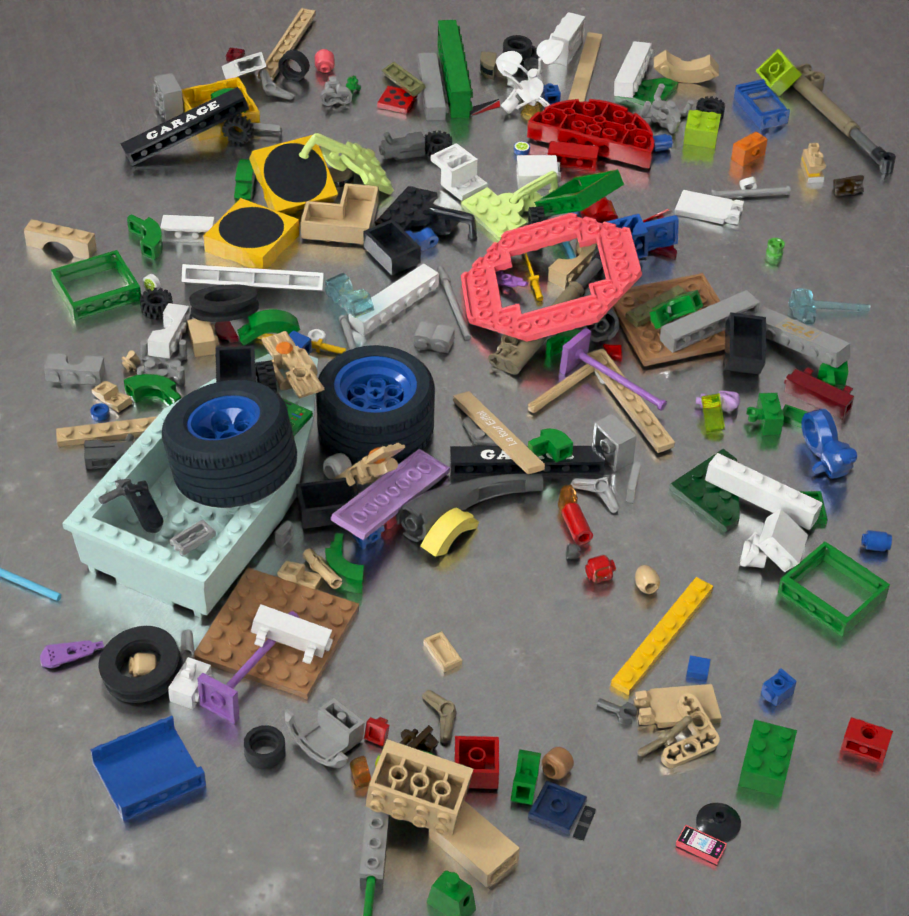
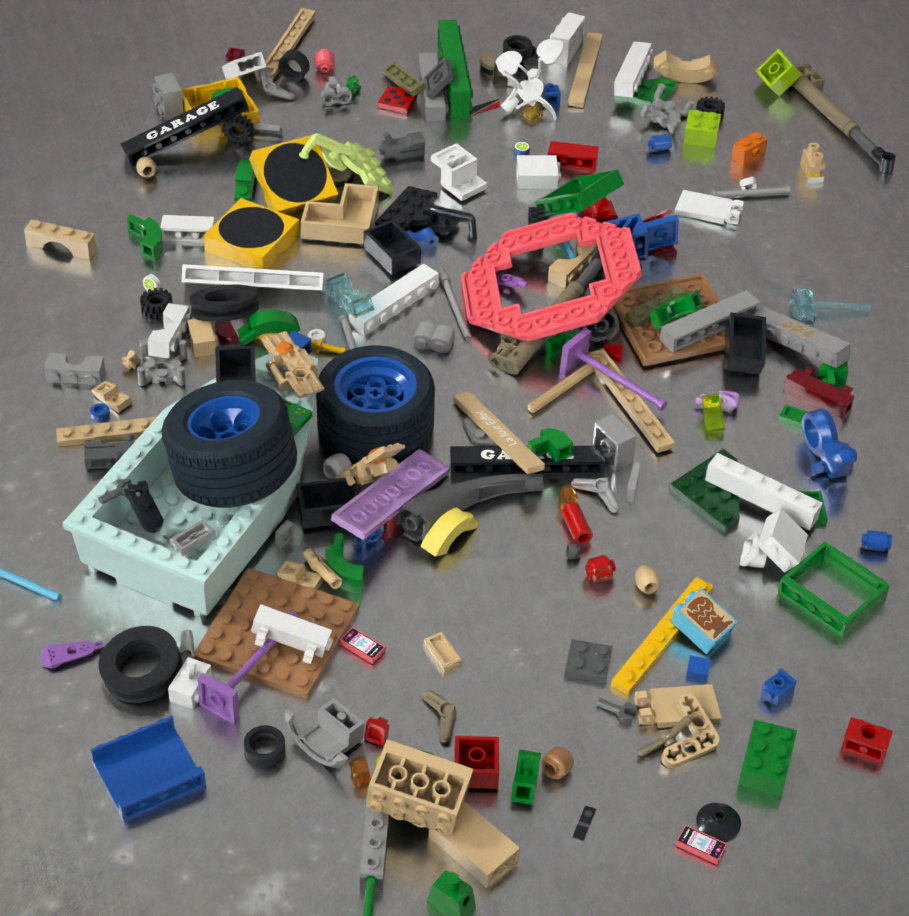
(103, 301): green window -> none
(142, 664): tan head -> none
(146, 167): none -> tan animal
(151, 387): green arch -> none
(266, 374): black tyre -> none
(362, 645): none -> tile
(424, 739): dark brown hips -> none
(436, 142): black tyre -> none
(438, 78): none -> dark grey plate
(504, 211): yellowish green plate -> none
(534, 280): yellow sword -> none
(557, 807): dark blue tile -> none
(588, 661): none -> dark grey plate
(596, 123): red brick -> none
(703, 620): none -> brick
(761, 104): blue door -> none
(768, 413): green brick -> none
(775, 248): bright green wheel -> none
(848, 185): dark brown hips -> none

